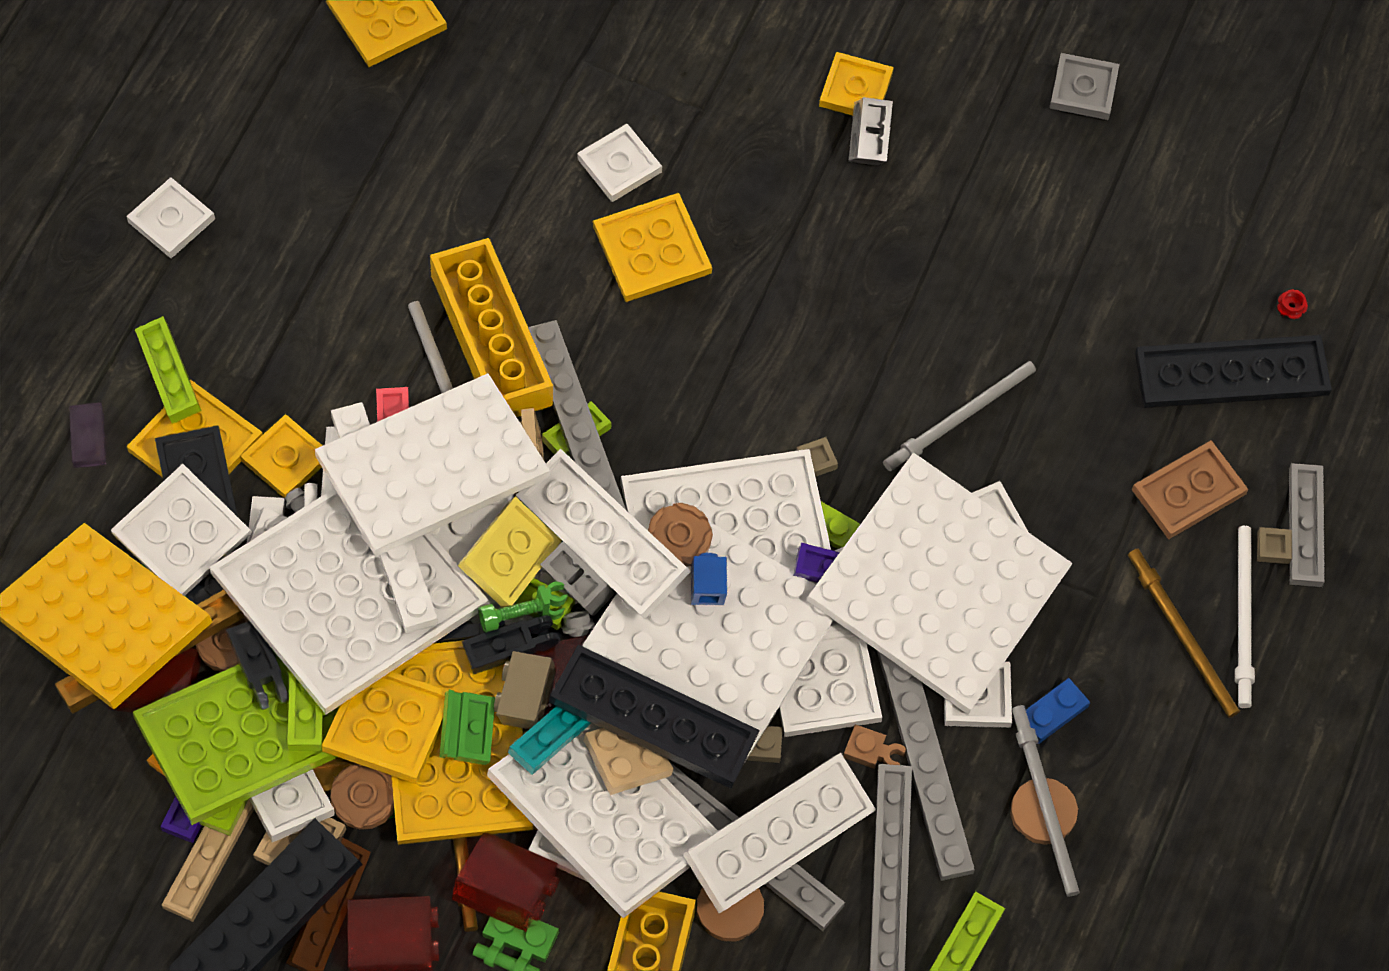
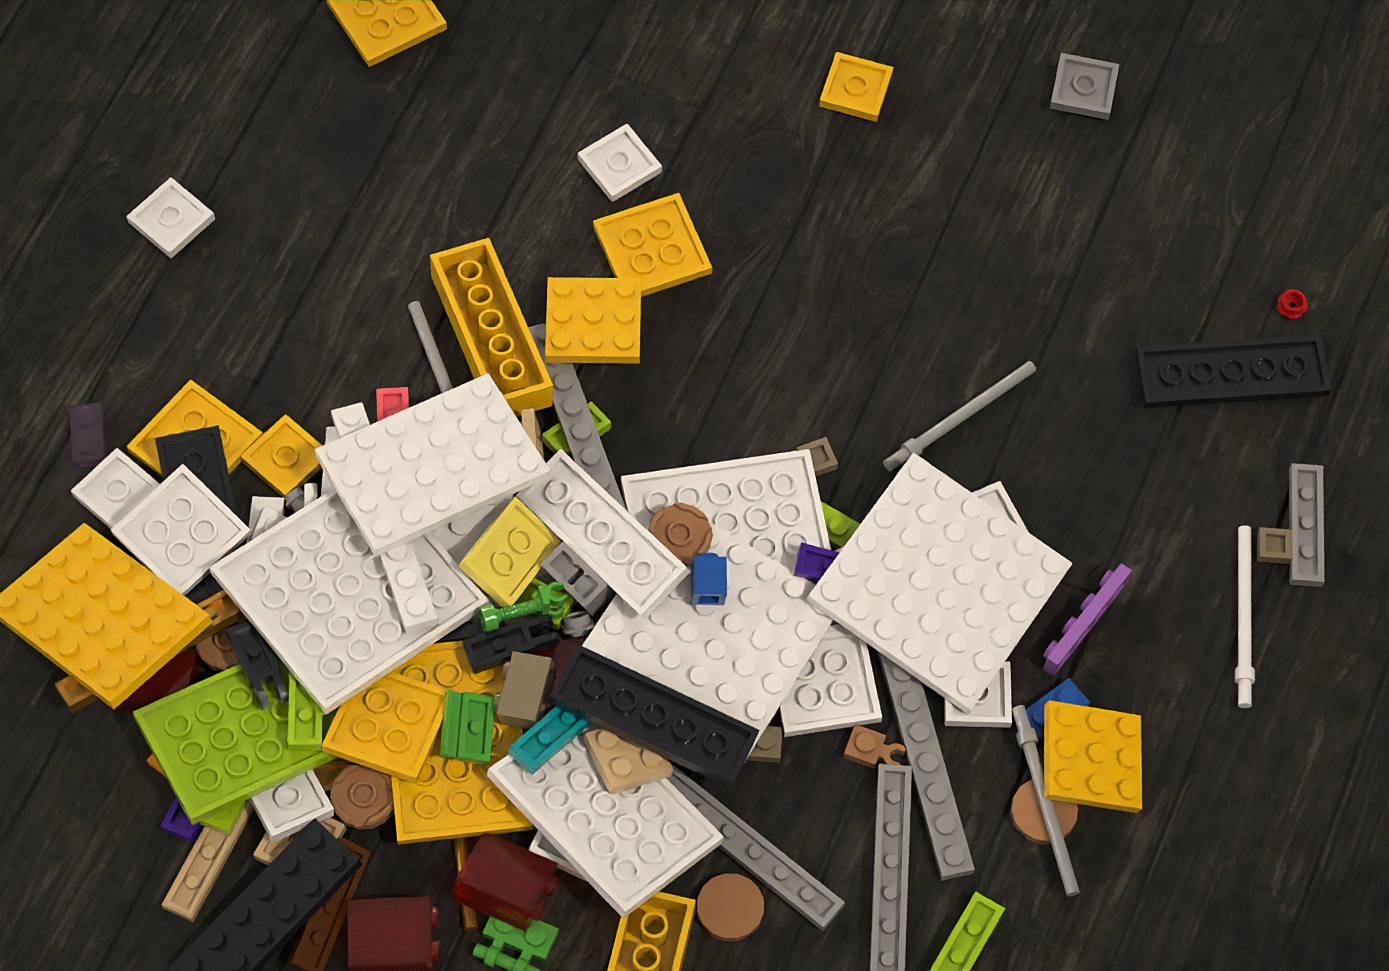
(114, 488): none -> white plate
(168, 370): lime plate -> none
(593, 320): none -> yellow plate
(779, 832): white plate -> none
(870, 131): light grey brick -> none
(1092, 757): none -> yellow plate
(1093, 609): none -> medium lavender plate
(1151, 580): pearl gold bar -> none
(1189, 489): medium nougat plate -> none

